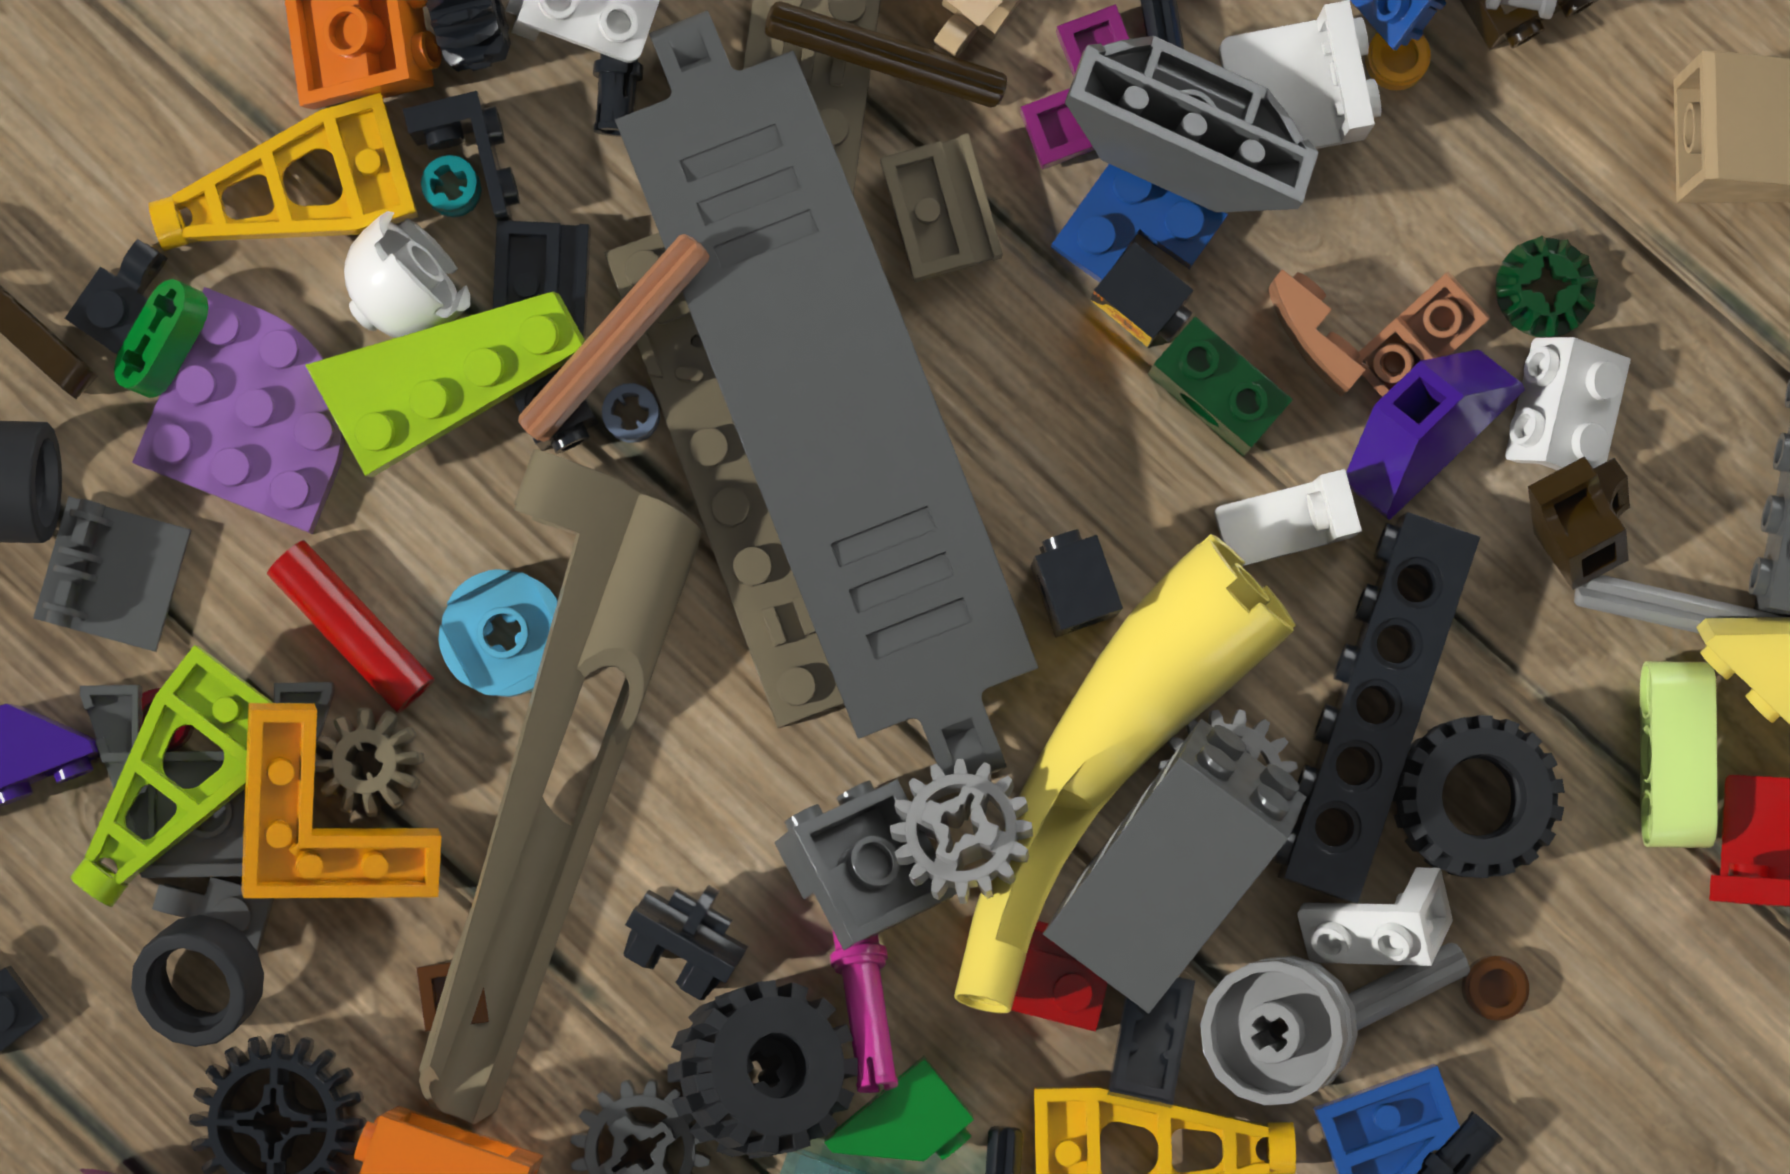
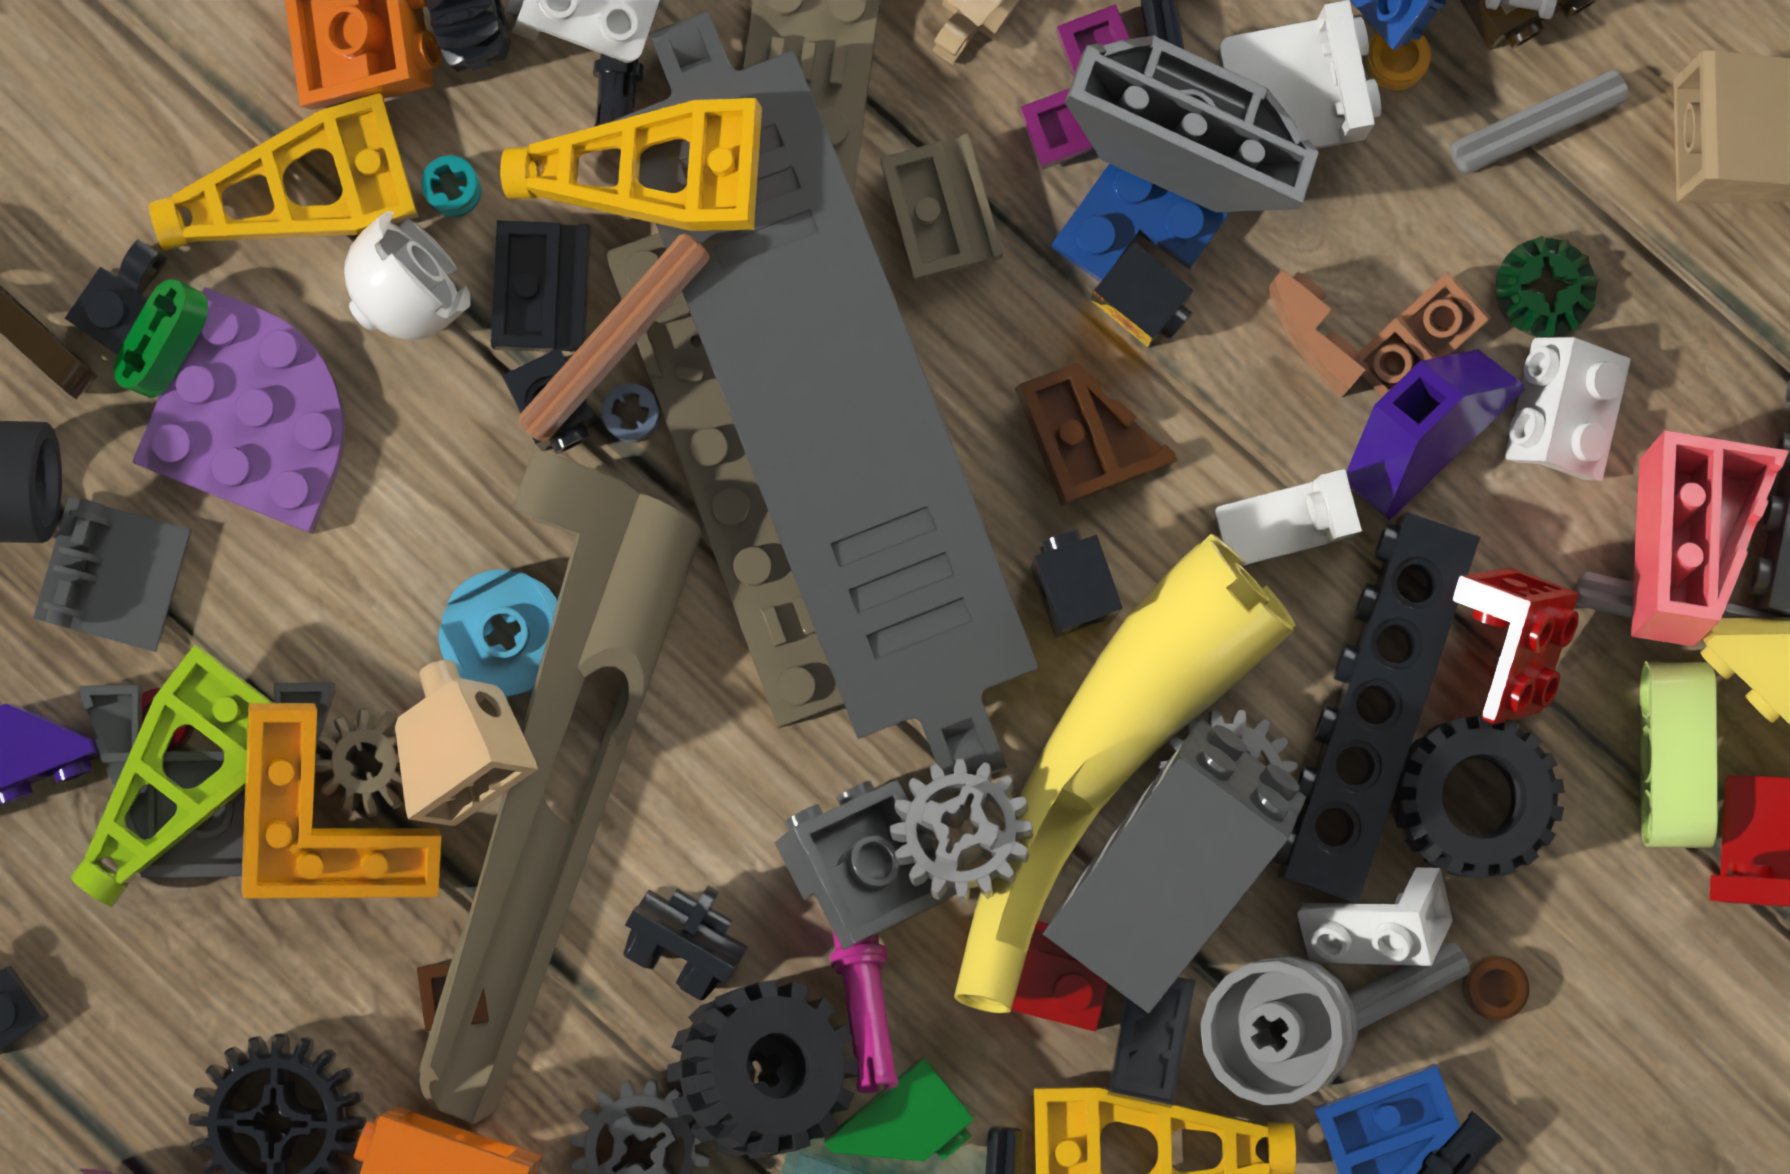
(164, 1007): black tyre -> none
(221, 901): dark grey plate -> none
(350, 626): red piece -> none
(431, 381): lime wing -> none
(443, 126): black bracket -> none
(458, 747): none -> tan torso
(720, 166): none -> yellow plate
(885, 54): dark brown axle -> none
(1086, 435): none -> reddish brown wing
(1219, 386): dark green brick -> none
(1539, 122): none -> light grey axle
(1540, 626): none -> red bracket
(1578, 518): dark brown brick -> none
(1694, 529): none -> coral wedge

